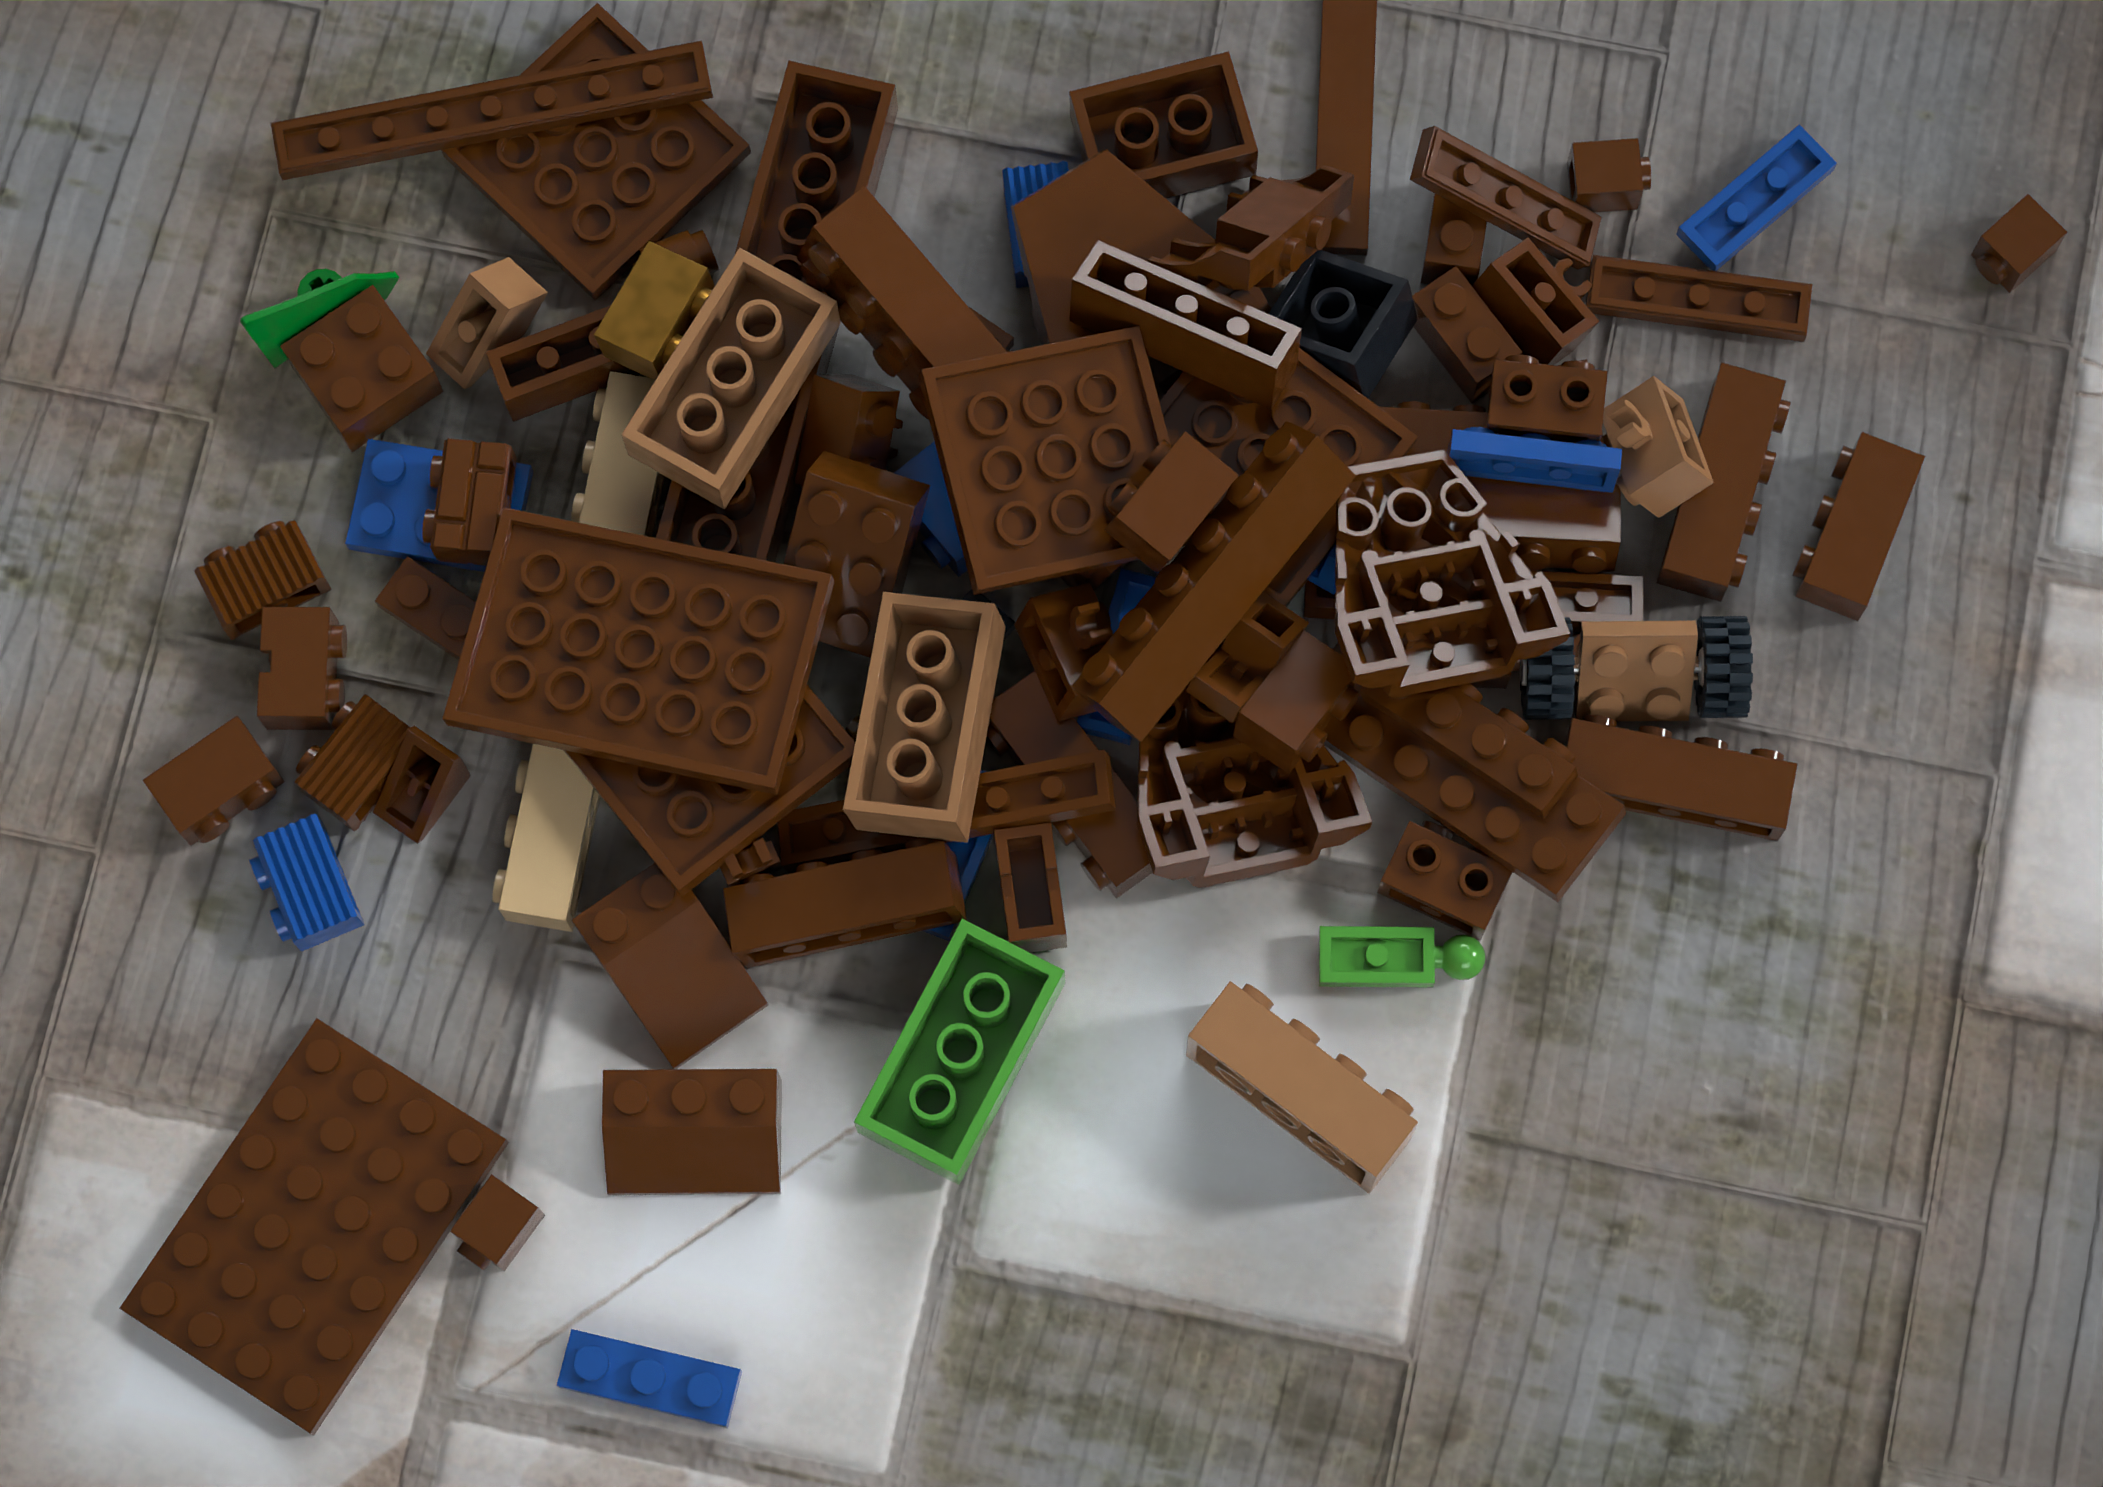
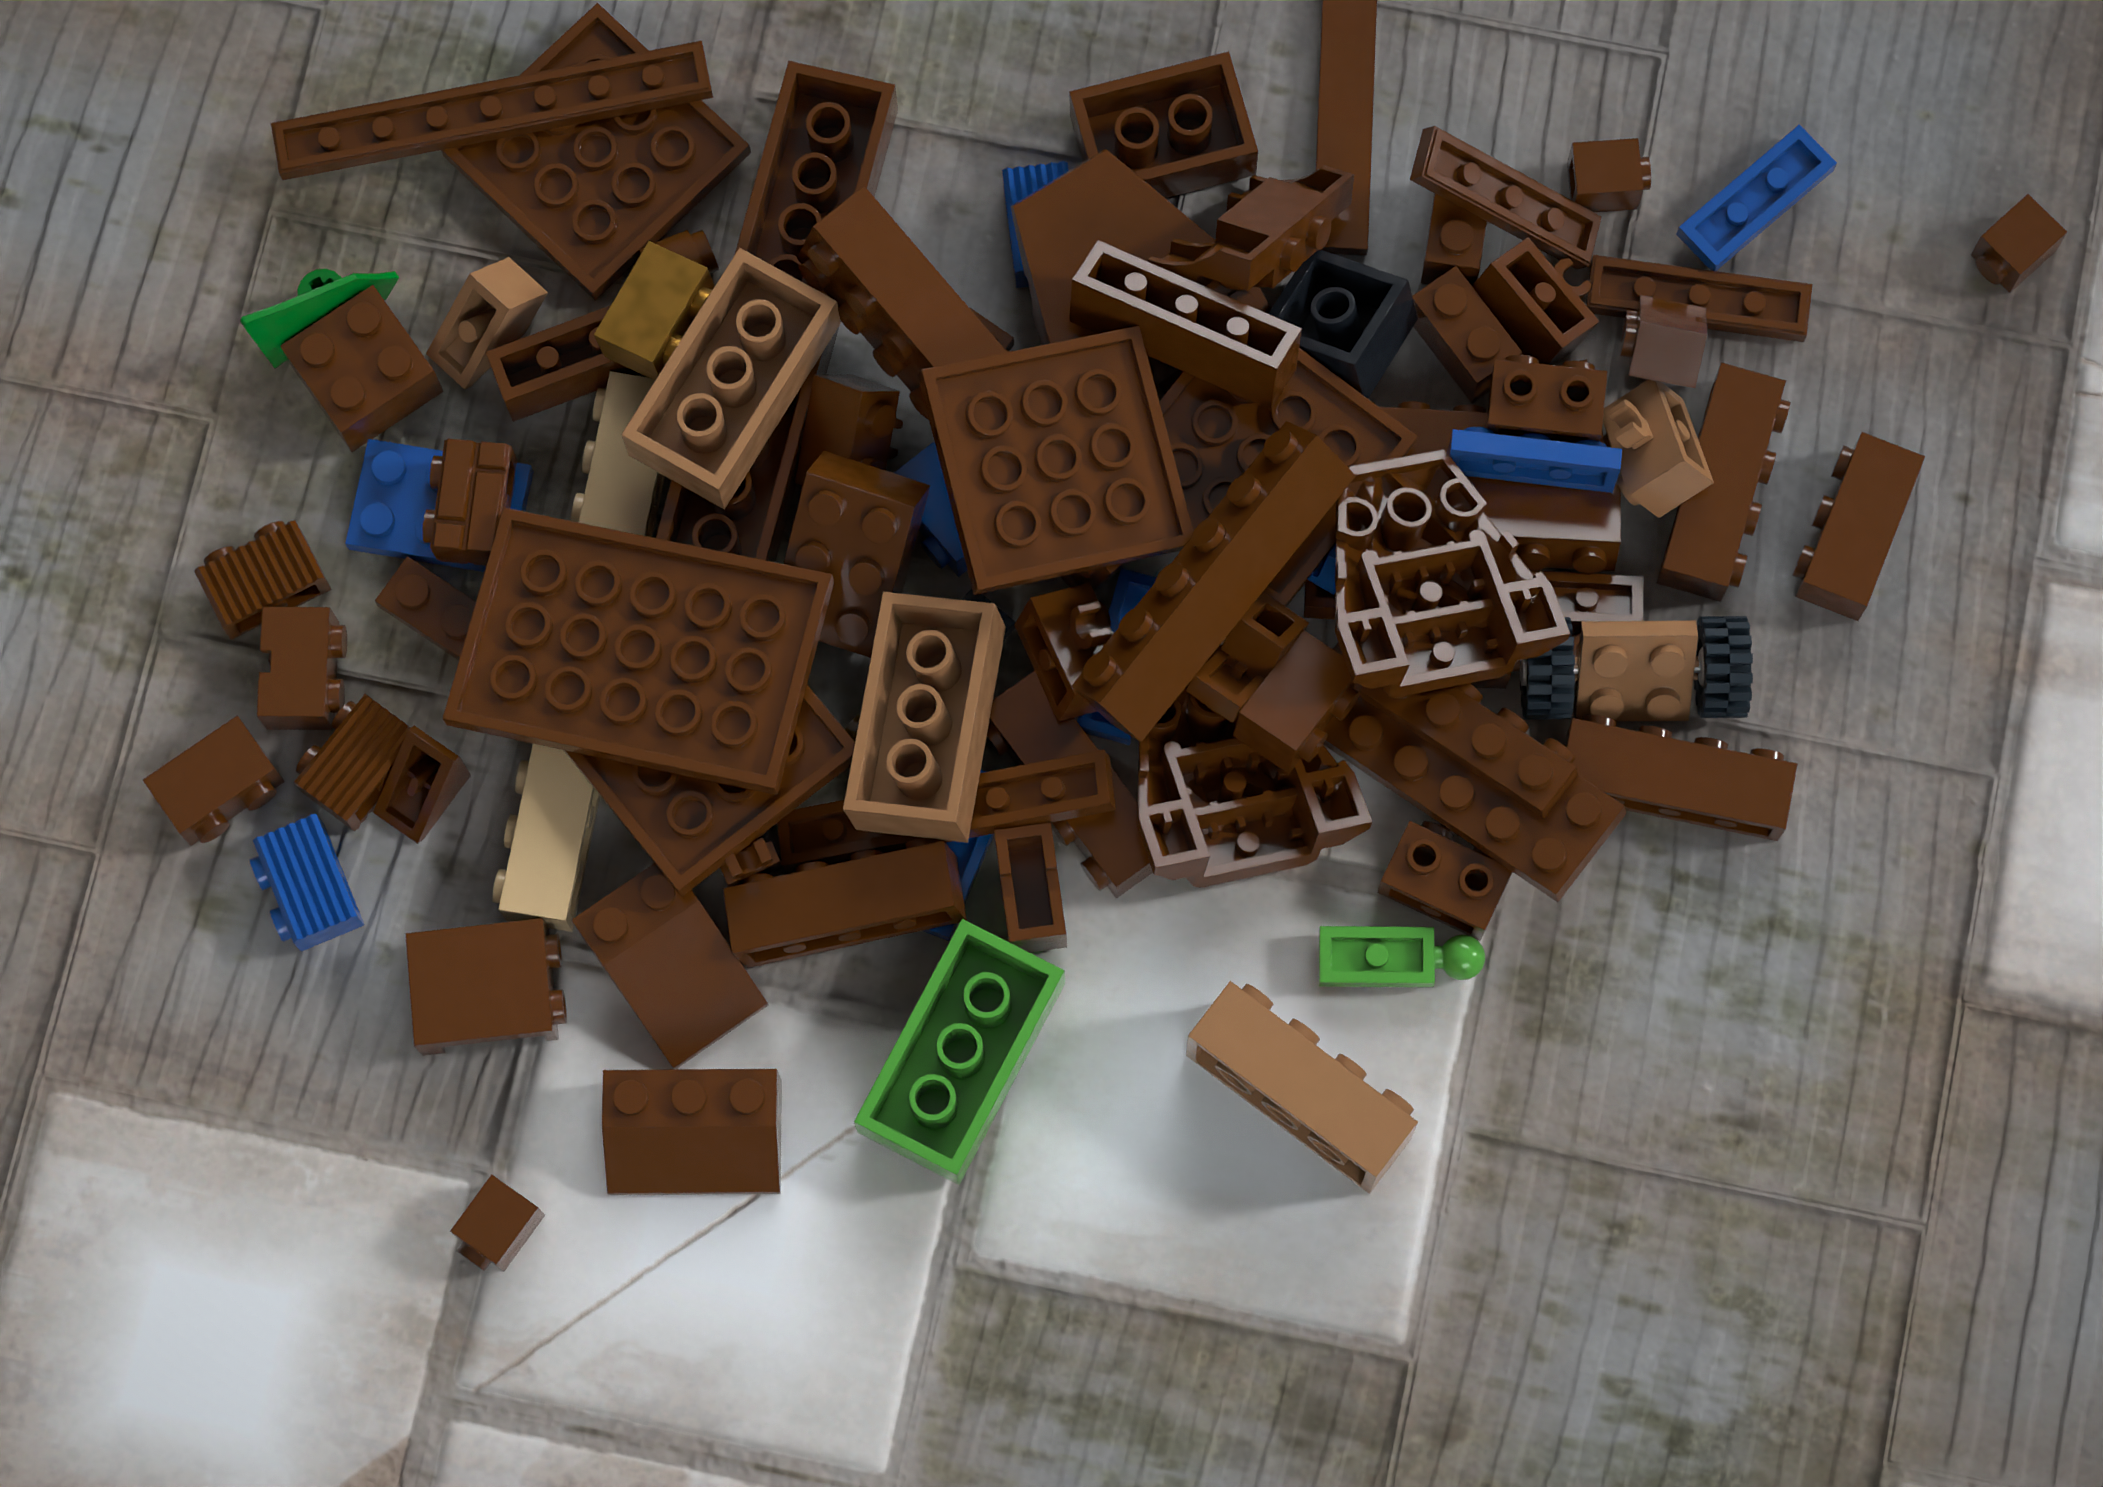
(314, 1226): reddish brown plate -> none
(484, 984): none -> reddish brown panel
(649, 1378): blue plate -> none
(1170, 501): reddish brown brick -> none
(1664, 341): none -> reddish brown brick

